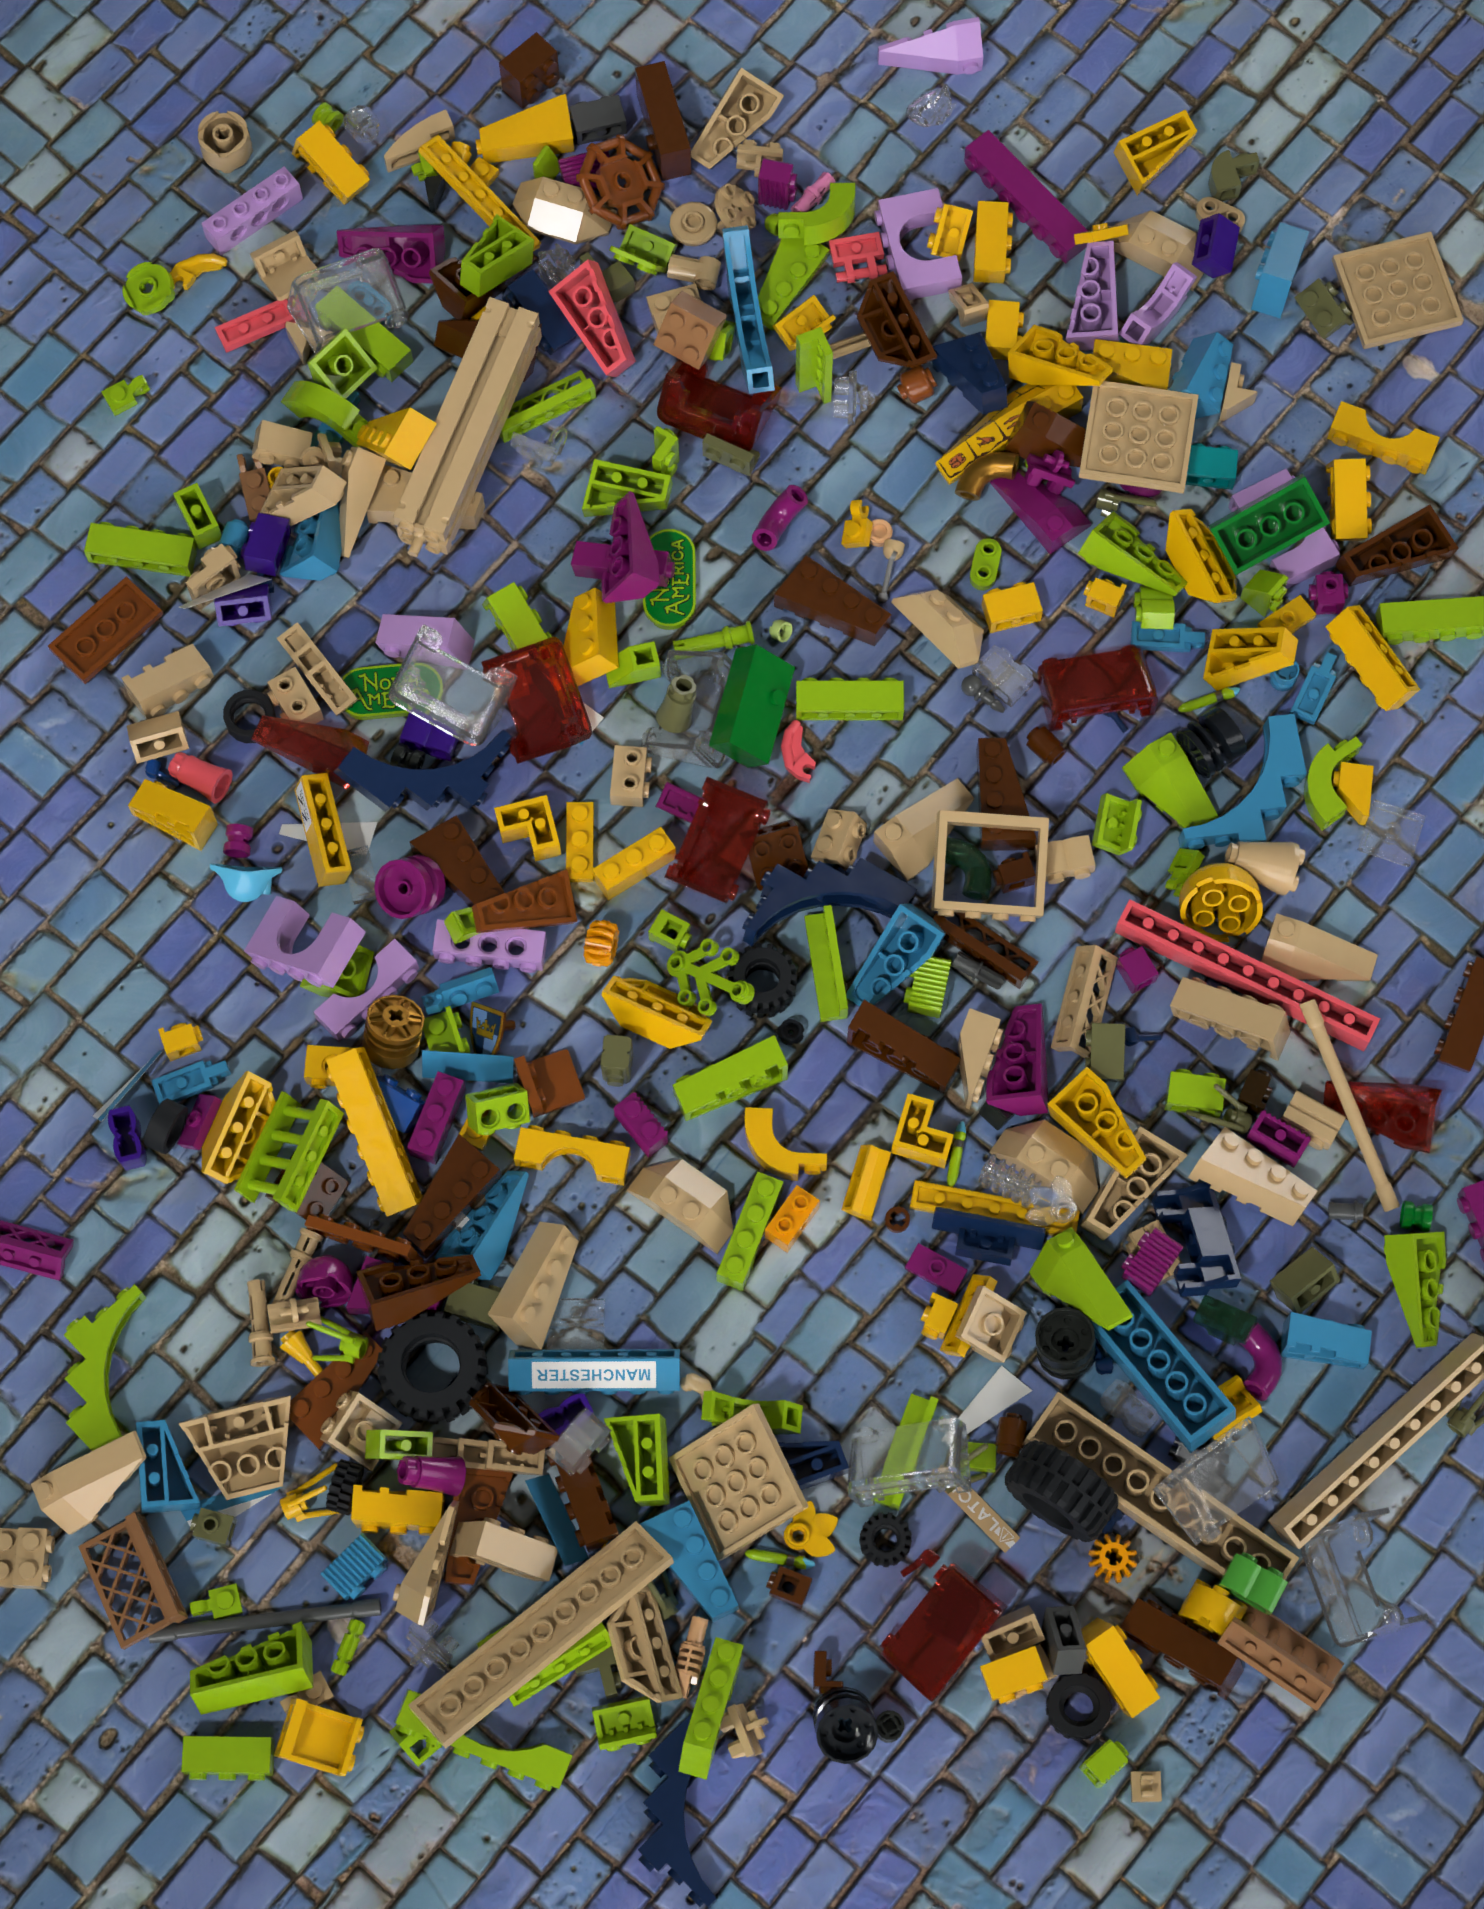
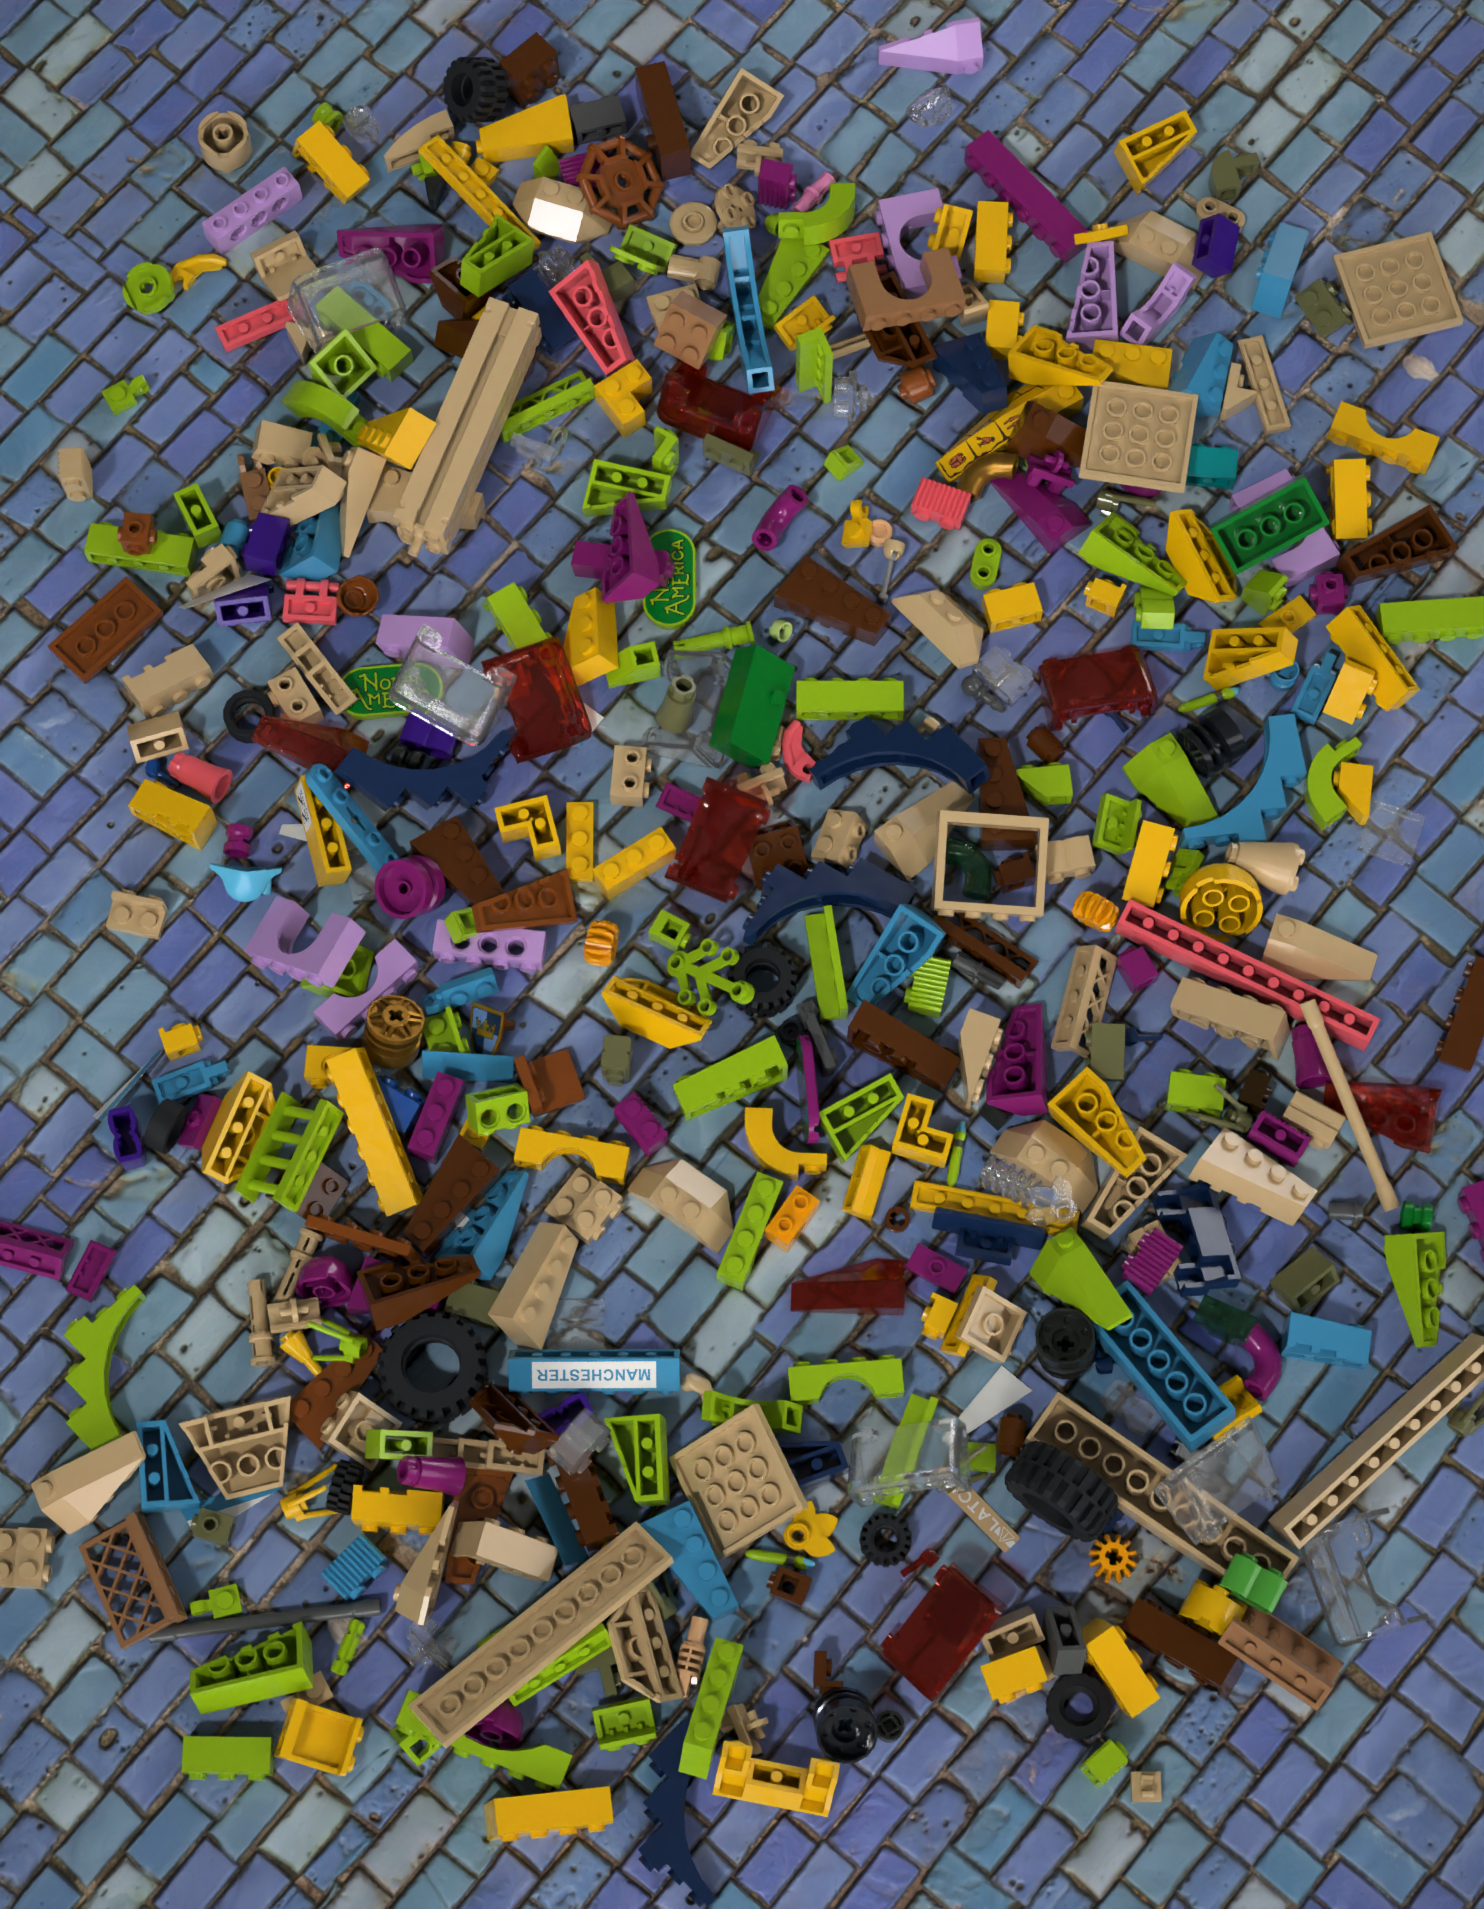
(75, 474): none -> tan brick
(91, 1271): none -> magenta plate
(137, 533): none -> dark orange brick
(137, 914): none -> tan bracket
(311, 608): none -> coral plate
(343, 808): none -> dark azure piece
(357, 596): none -> dark orange hair
(475, 89): none -> black tyre
(500, 1725): none -> magenta cylinder
(548, 1813): none -> yellow wedge
(585, 1206): none -> tan plate
(620, 395): none -> yellow brick
(764, 786): none -> tan hips
(773, 1782): none -> yellow bracket
(776, 752): none -> tan hand
(807, 1088): none -> magenta tile
(825, 1057): none -> dark grey hinge
(843, 462): none -> lime slope
(858, 1115): none -> lime wedge
(863, 1288): none -> clear red wedge
(880, 309): none -> medium nougat arch
(880, 1376): none -> lime arch
(904, 746): none -> dark blue arch
(930, 725): none -> tan hand
(940, 504): none -> coral brick
(1047, 784): none -> lime slope
(1095, 911): none -> light orange gear
(1149, 864): none -> yellow wedge
(1263, 380): none -> tan tile
(1309, 1064): none -> magenta plant
(1349, 692): none -> yellow brick

